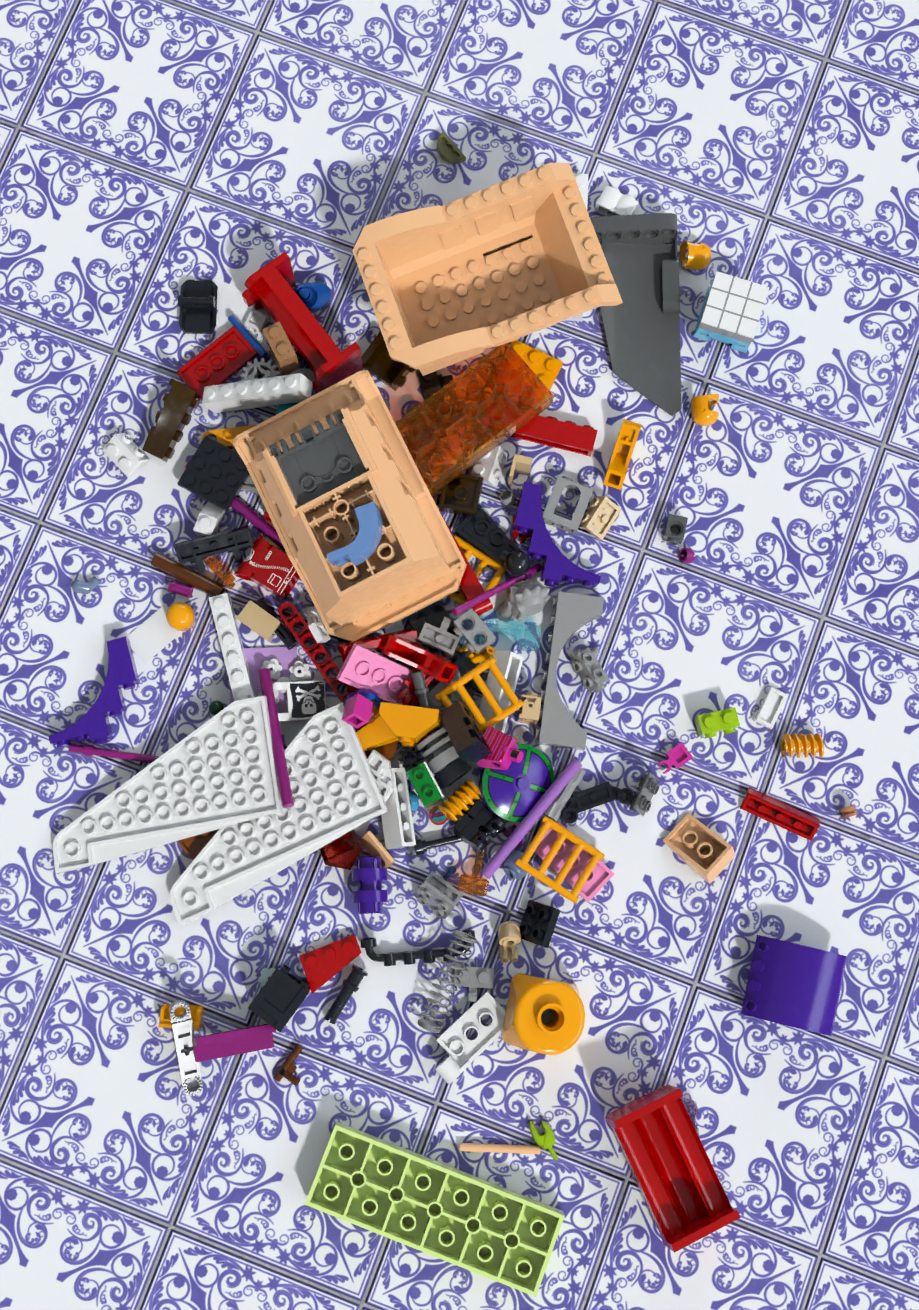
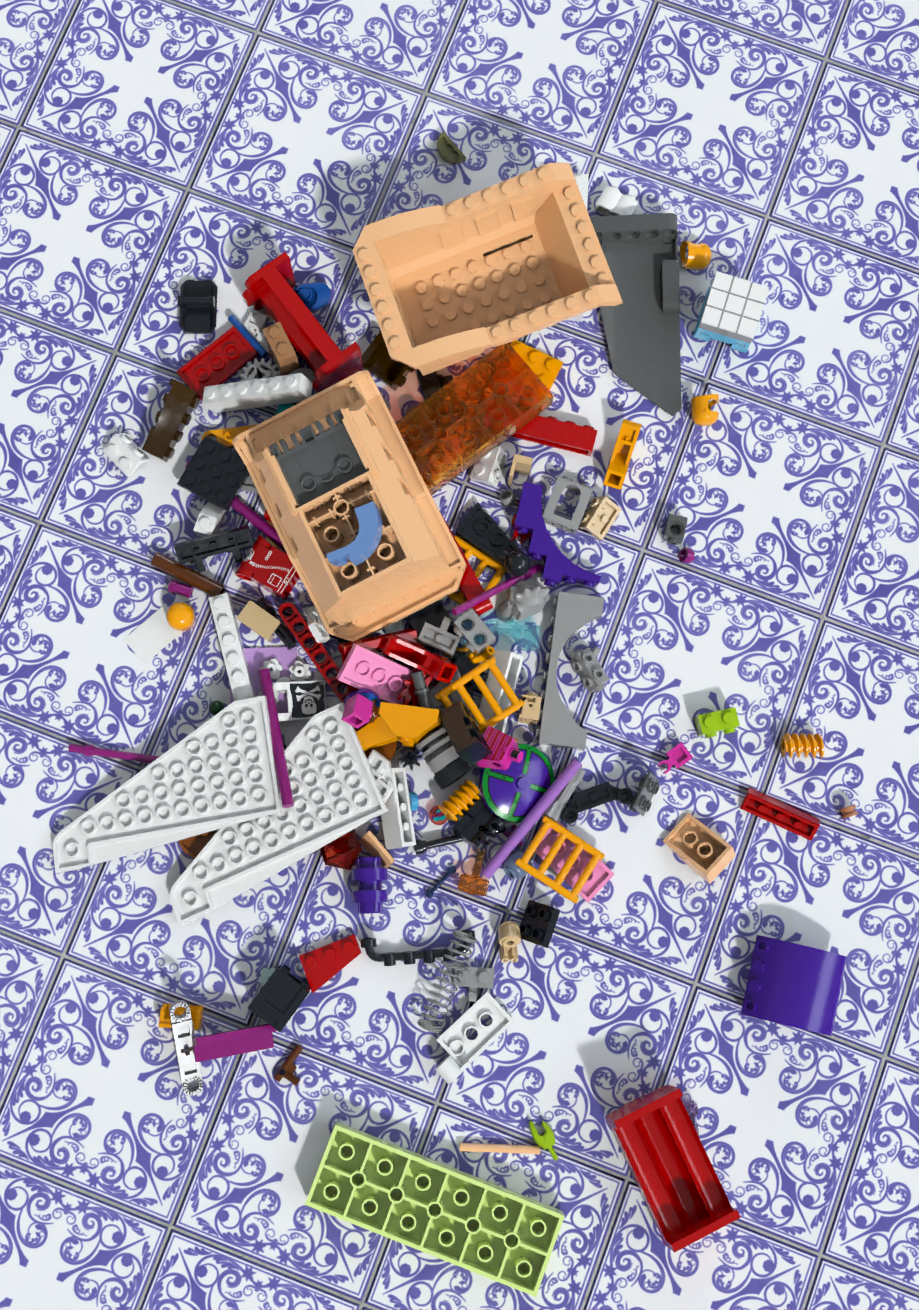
(85, 587): sand blue arm -> none
(95, 723): dark purple arch -> none
(215, 566): clear orange plate -> none
(350, 985): black pin -> none
(425, 785): green piece -> none
(438, 895): light grey bracket -> none
(461, 495): dark brown plate -> none
(524, 1008): light orange piece -> none
(770, 708): white tile -> none

